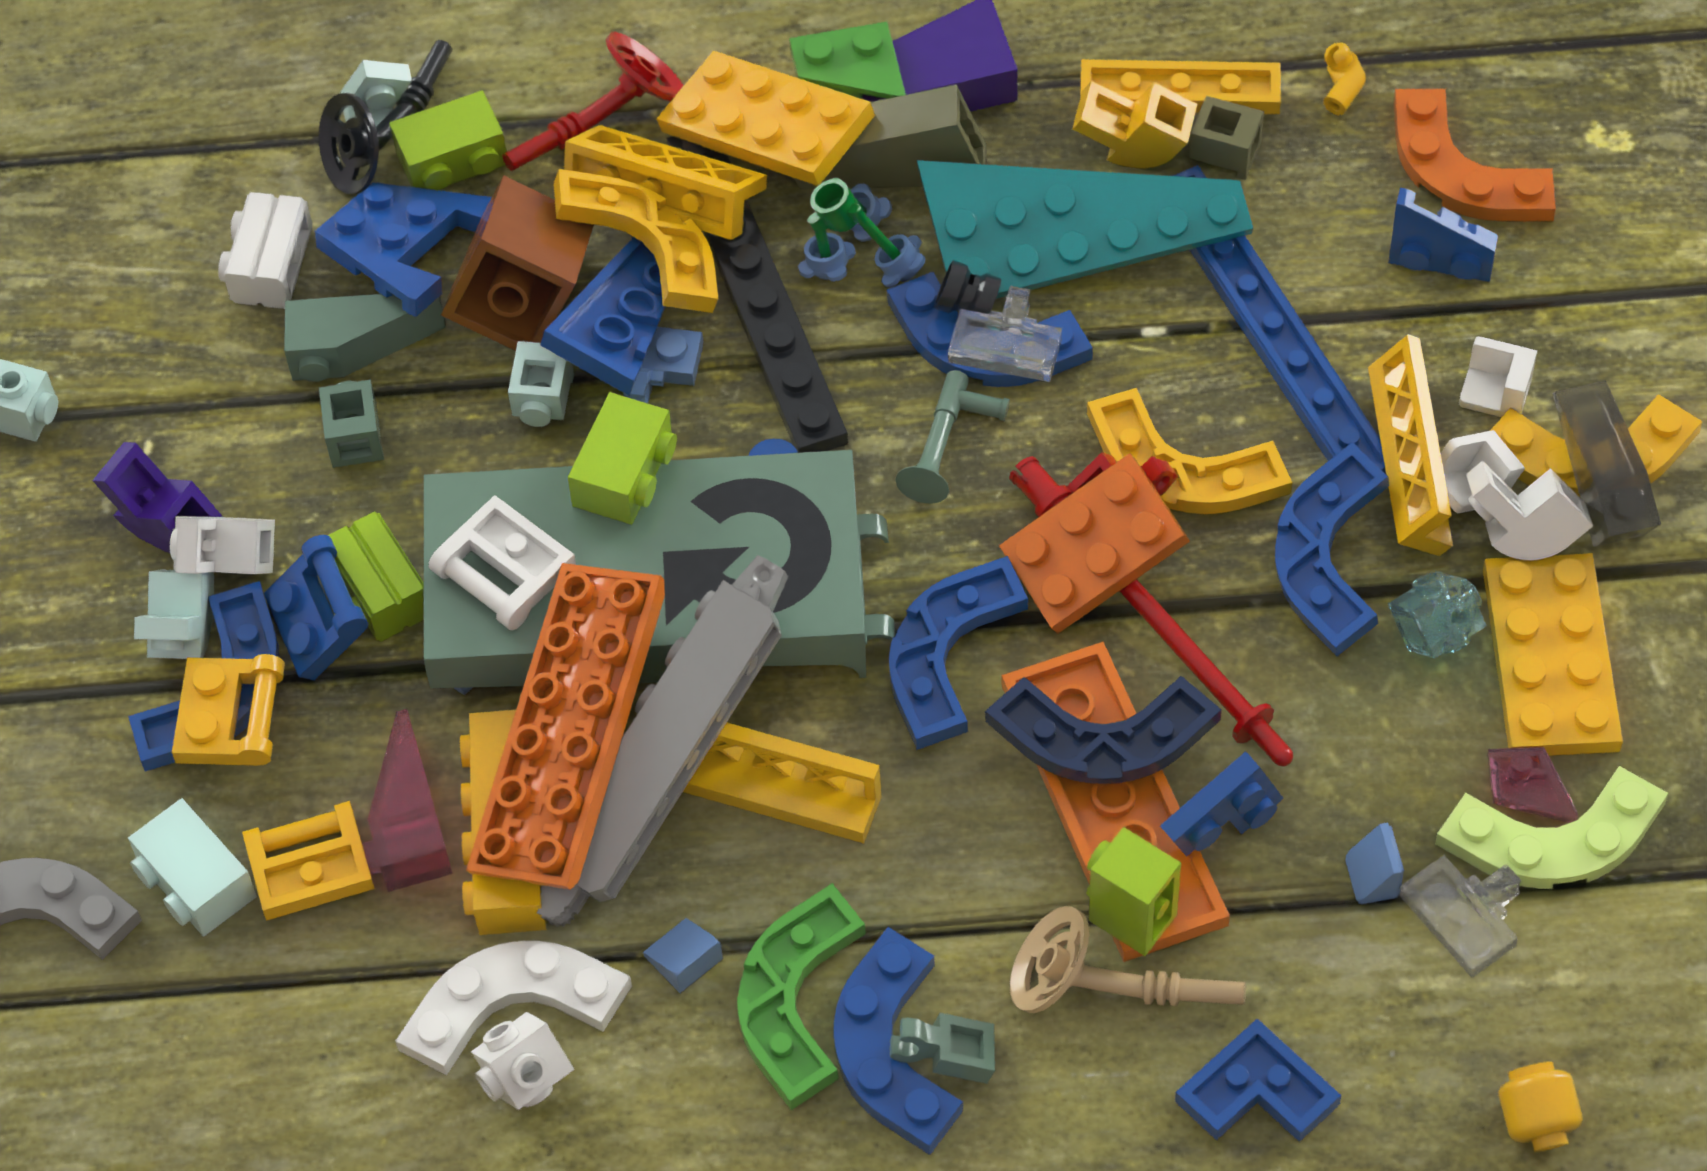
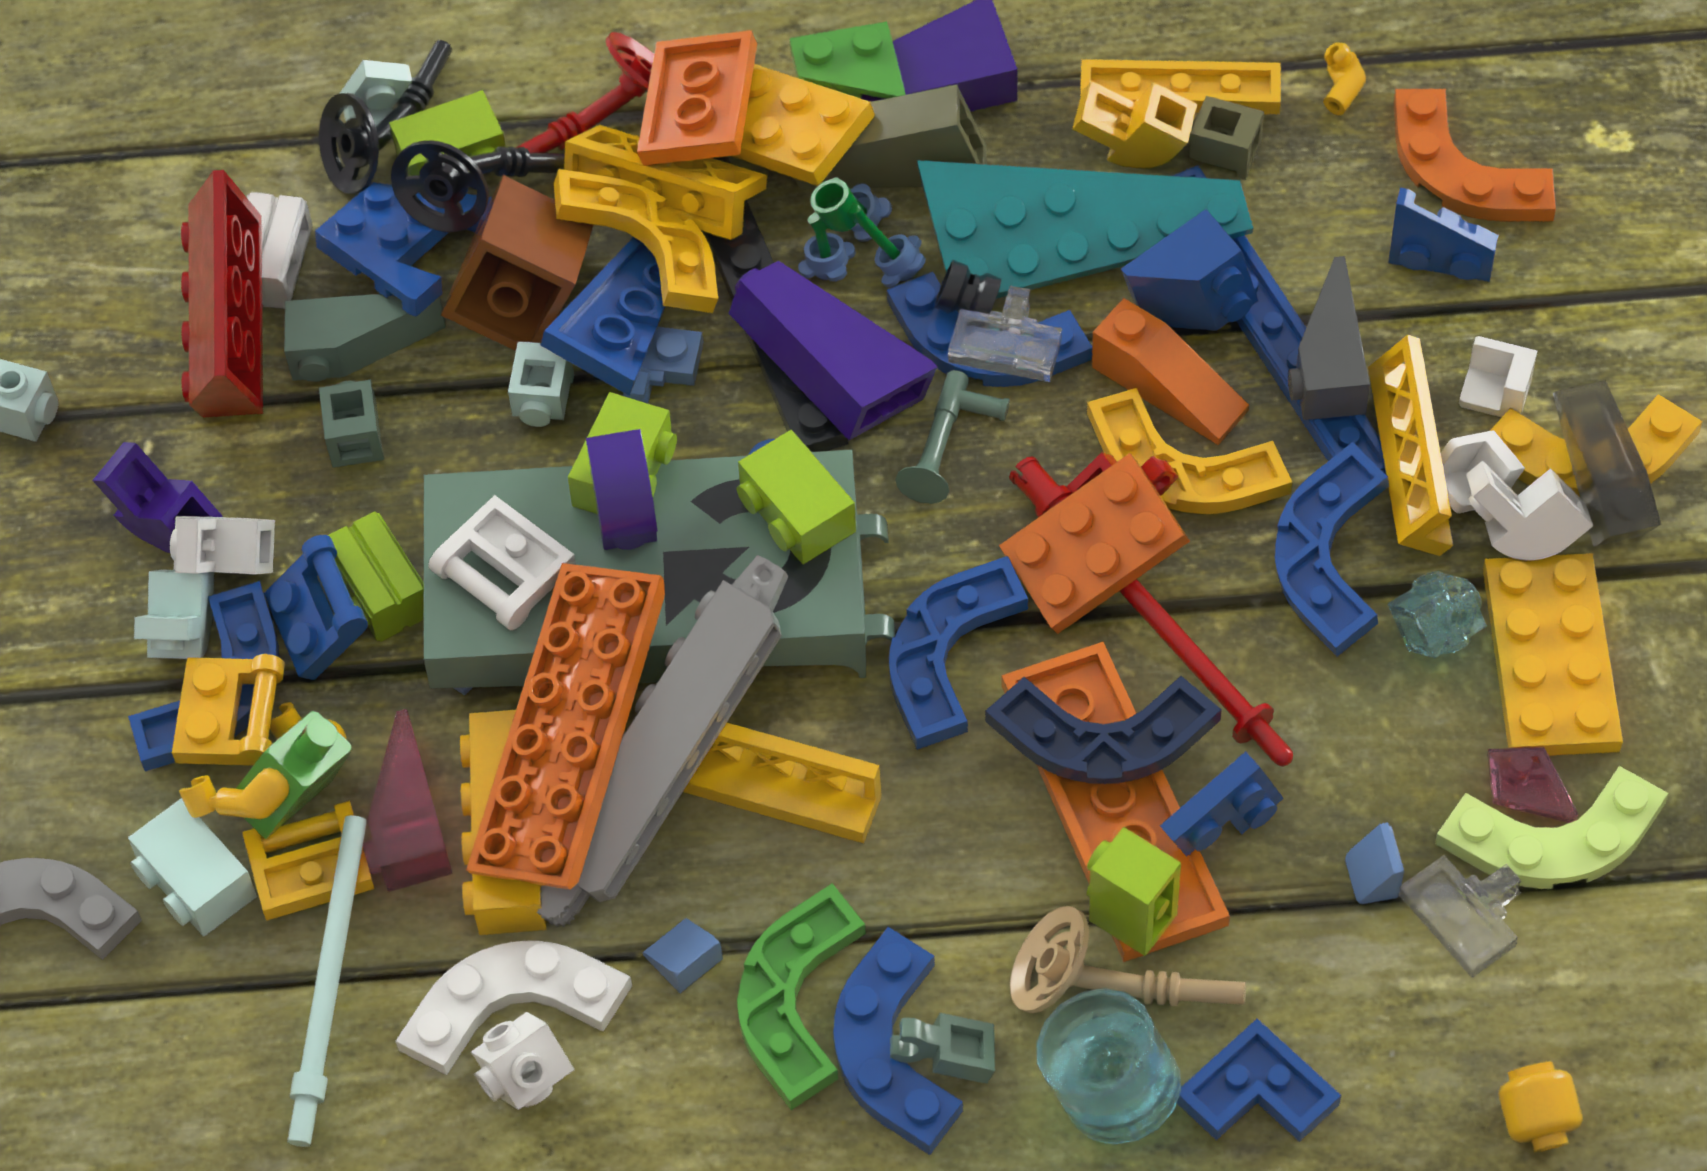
(223, 301): none -> red slope
(283, 777): none -> torso
(309, 1084): none -> light aqua bar
(446, 180): none -> black dish
(622, 490): none -> dark purple brick
(697, 98): none -> orange plate
(796, 497): none -> lime brick
(830, 350): none -> dark purple slope
(1108, 1066): none -> clear light blue wheel
(1166, 371): none -> orange slope
(1193, 277): none -> blue slope
(1330, 360): none -> dark grey slope

